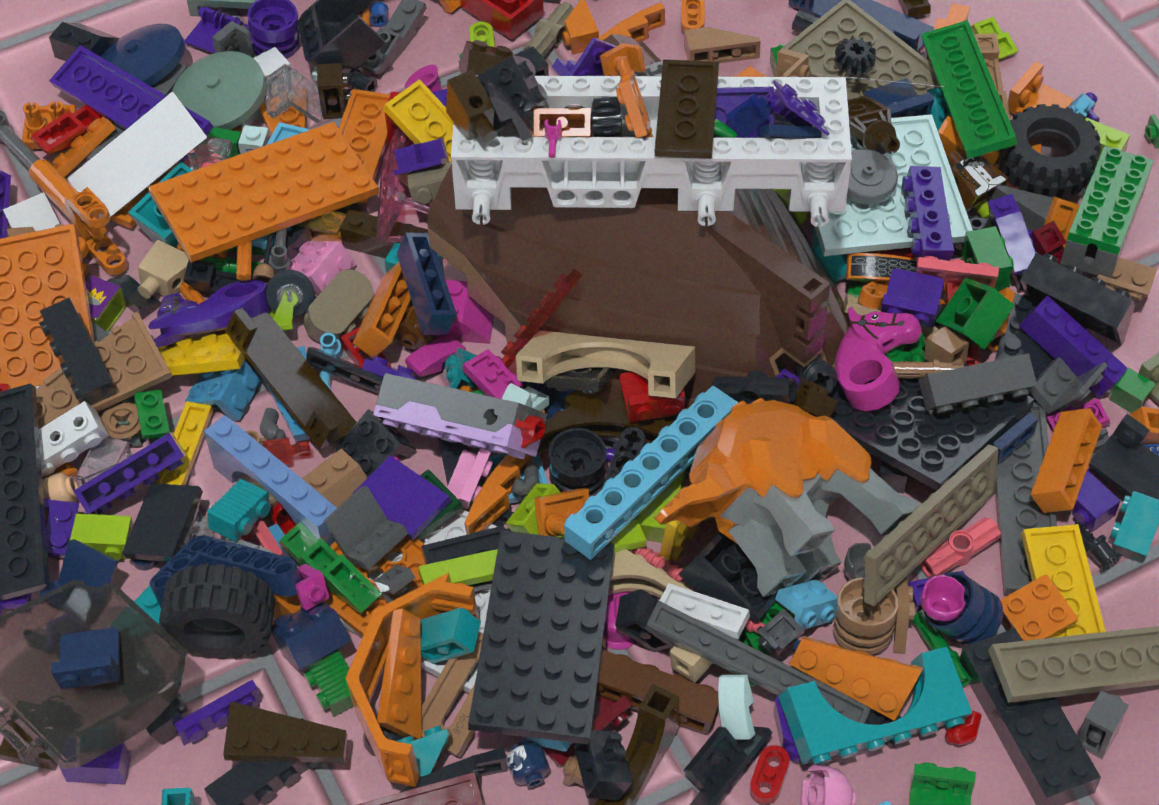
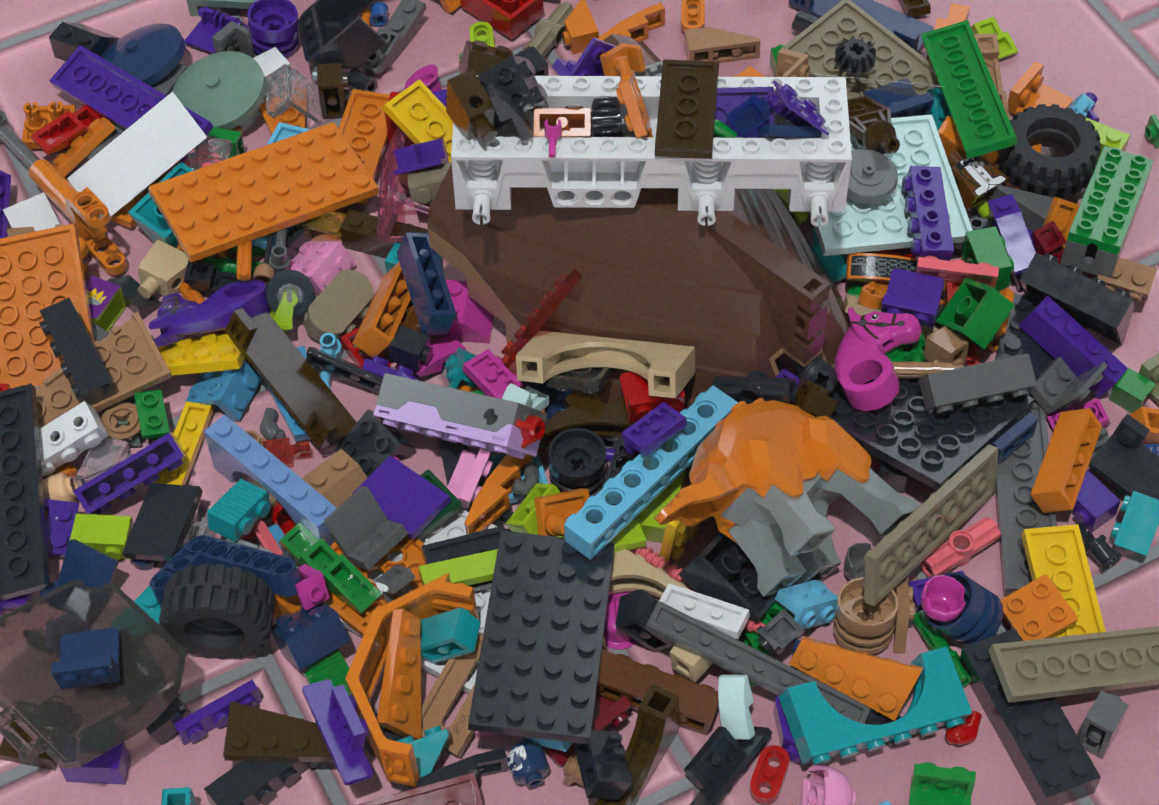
(253, 138): light aqua brick -> none
(340, 729): none -> dark purple bracket
(410, 348): none -> black brick
(653, 429): none -> dark purple bracket

